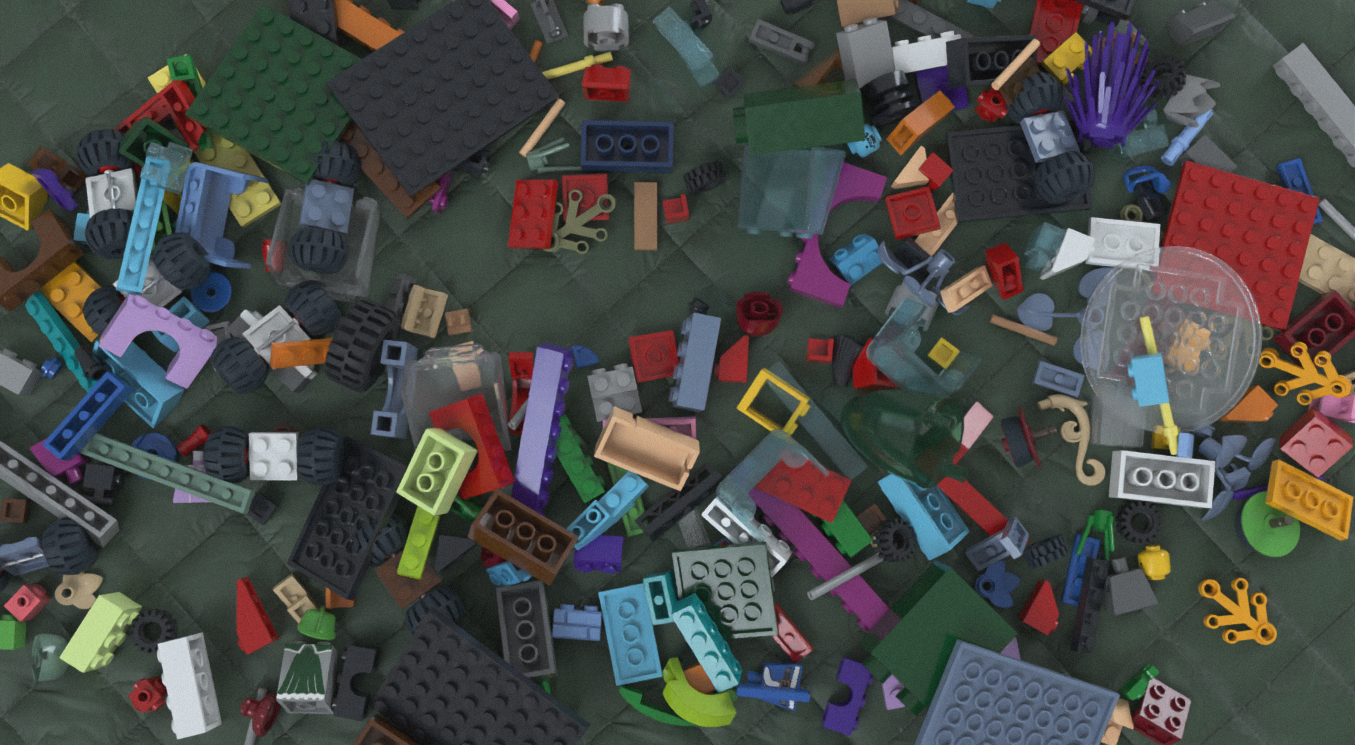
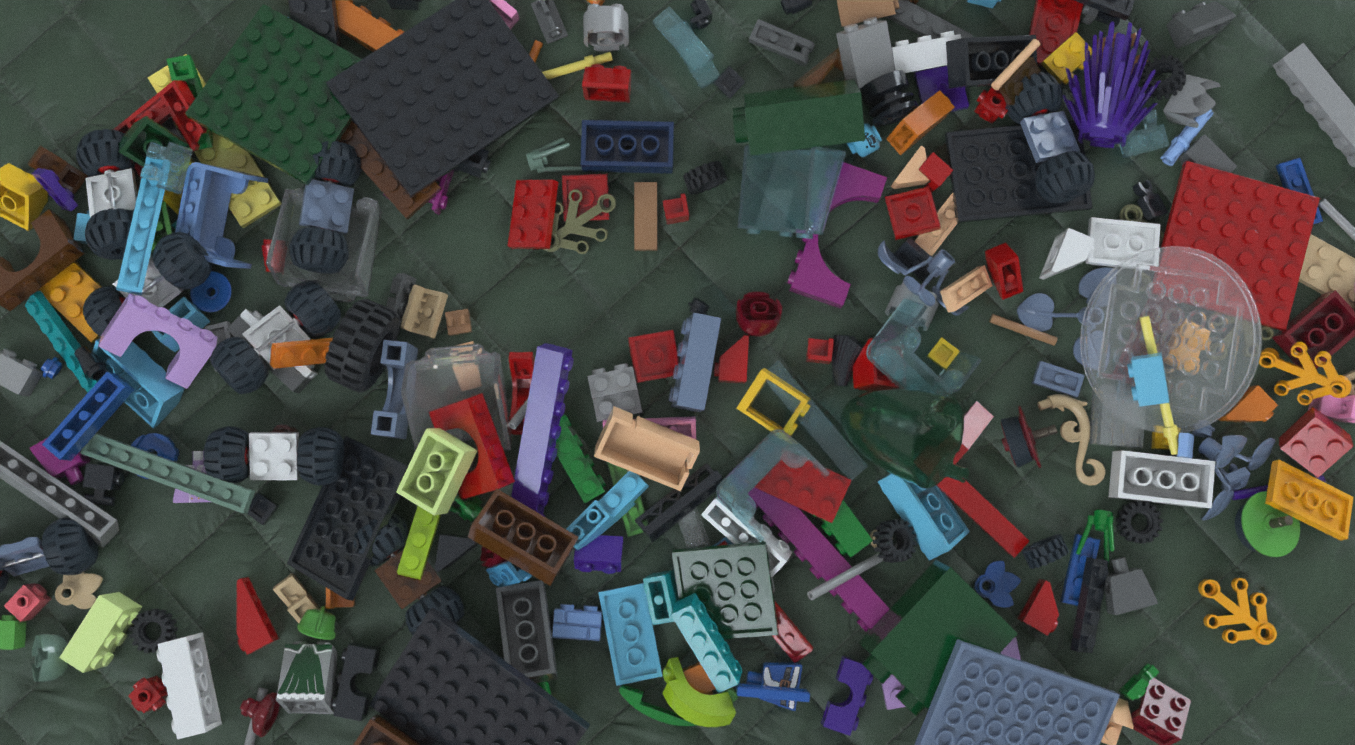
(15, 510): reddish brown plate -> none
(197, 438): red pin -> none
(543, 126): light nougat bar -> none
(584, 356): blue tile -> none
(857, 258): dark azure bracket -> none
(870, 518): reddish brown plate -> none
(999, 545): sand blue bracket -> none
(1040, 245): clear light blue hips -> none
(1154, 562): yellow head -> none
(1159, 181): blue piece -> none

